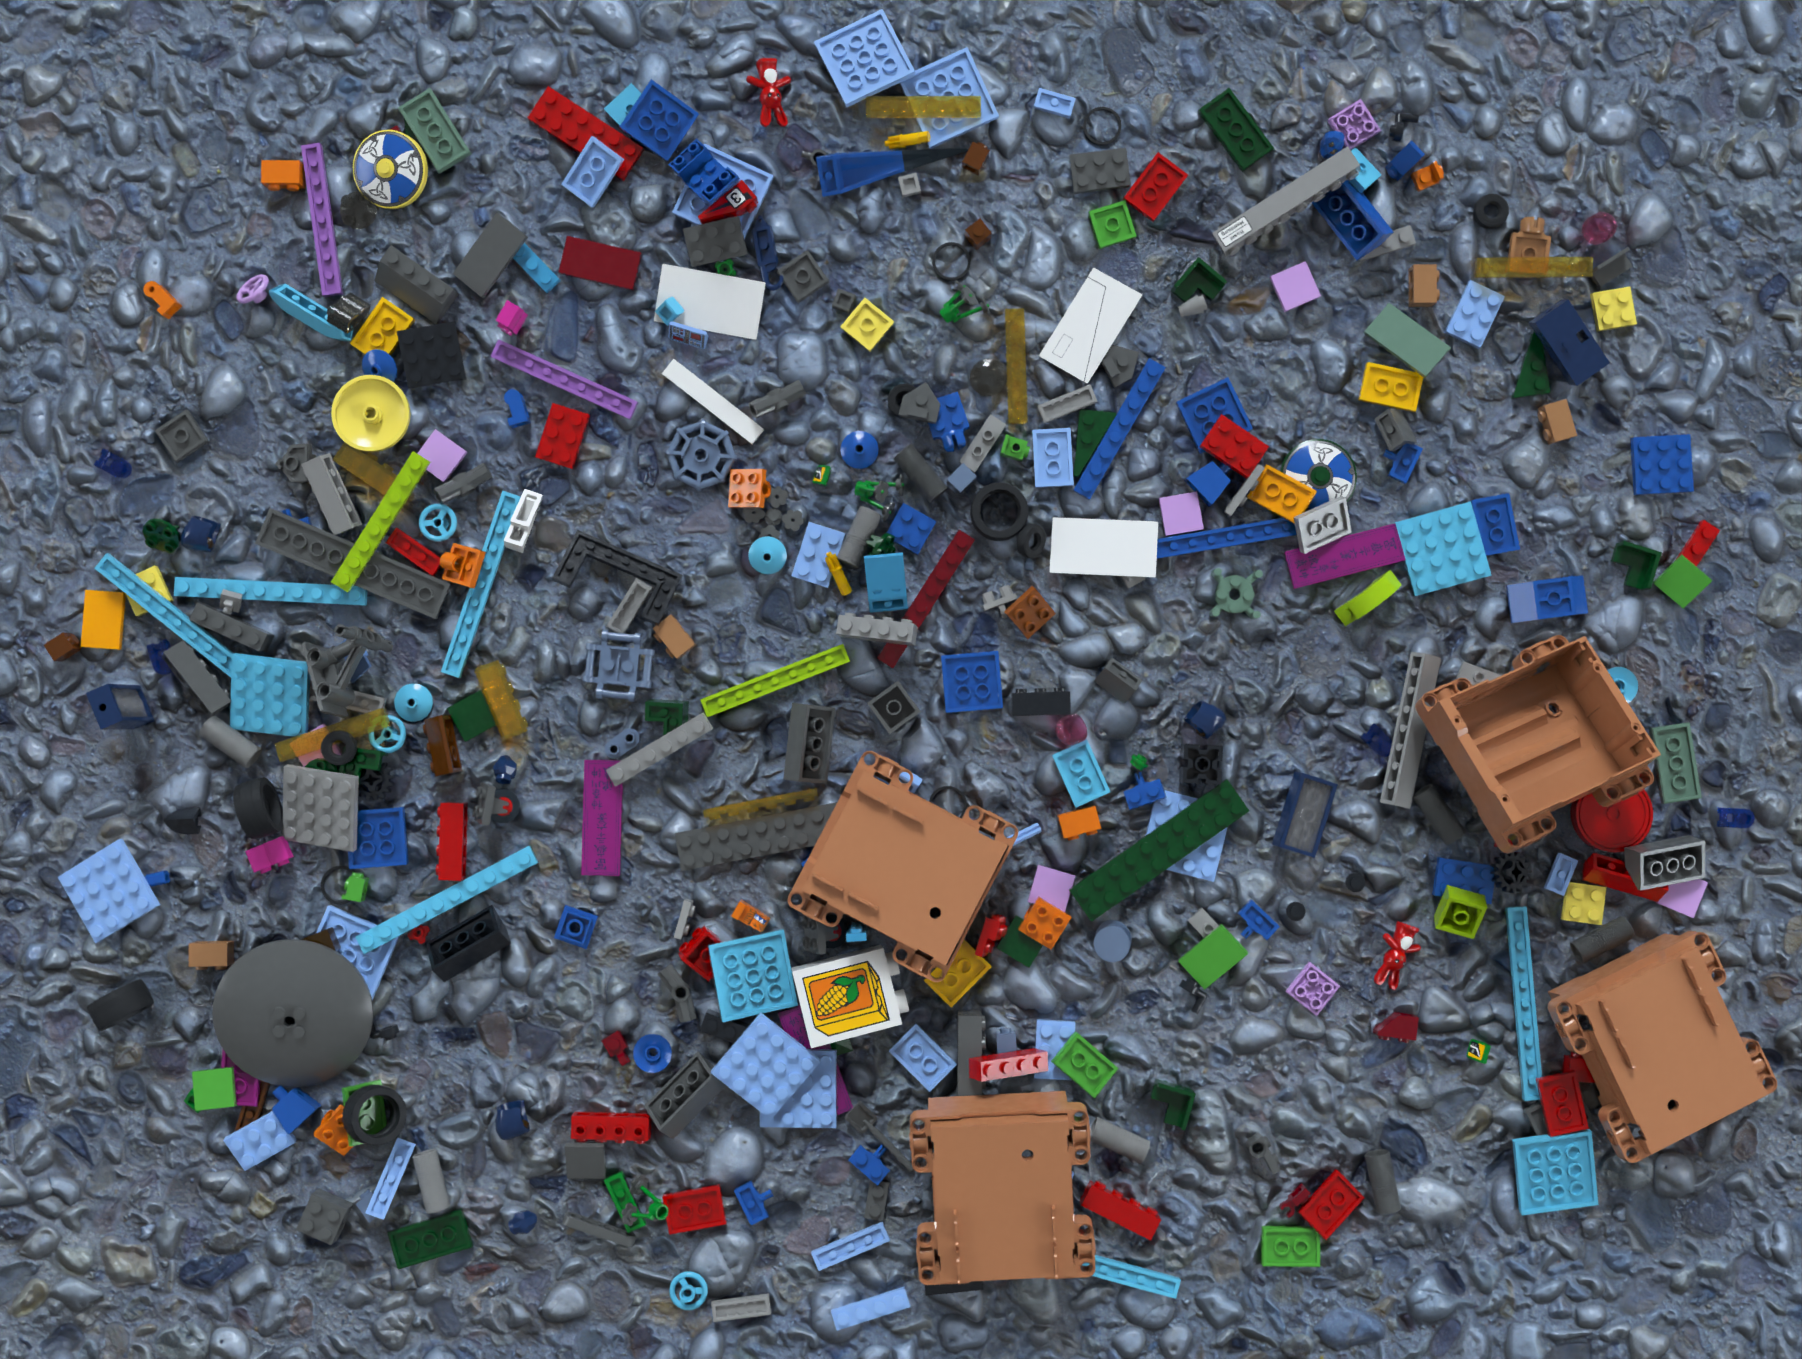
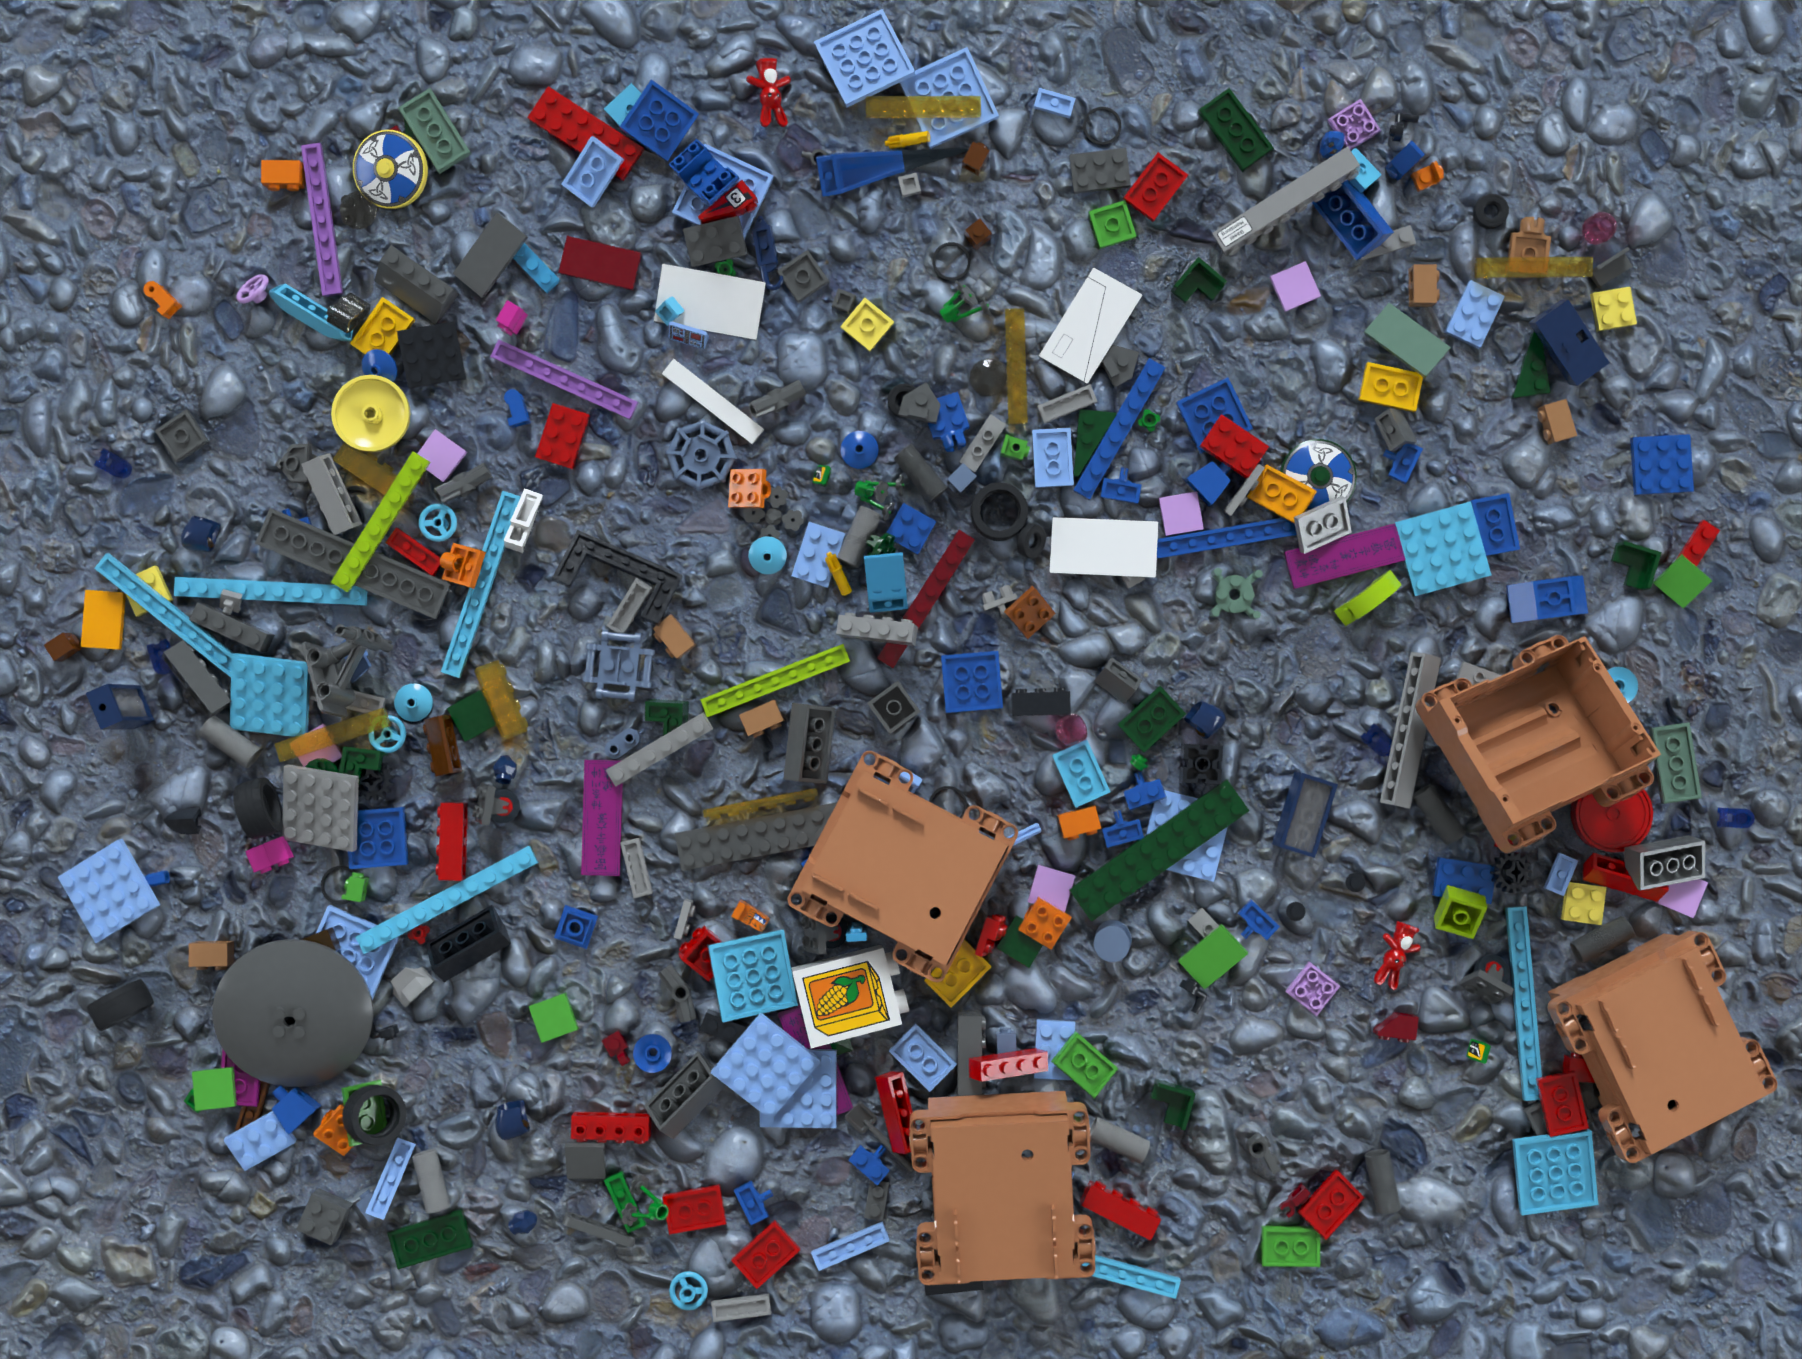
(161, 535): dark green plate -> none
(330, 756): black tyre -> none
(410, 984): none -> light grey slope
(553, 1017): none -> bright green tile
(636, 867): none -> light grey plate
(762, 718): none -> medium nougat brick
(765, 1254): none -> red plate
(870, 1308): light blue plate -> none
(896, 1109): none -> red brick
(1121, 489): none -> blue plate
(1122, 831): none -> blue plate
(1147, 414): none -> green plate
(1151, 719): none -> dark green plate
(1193, 306): light grey cone -> none
(1489, 979): none -> dark grey plate

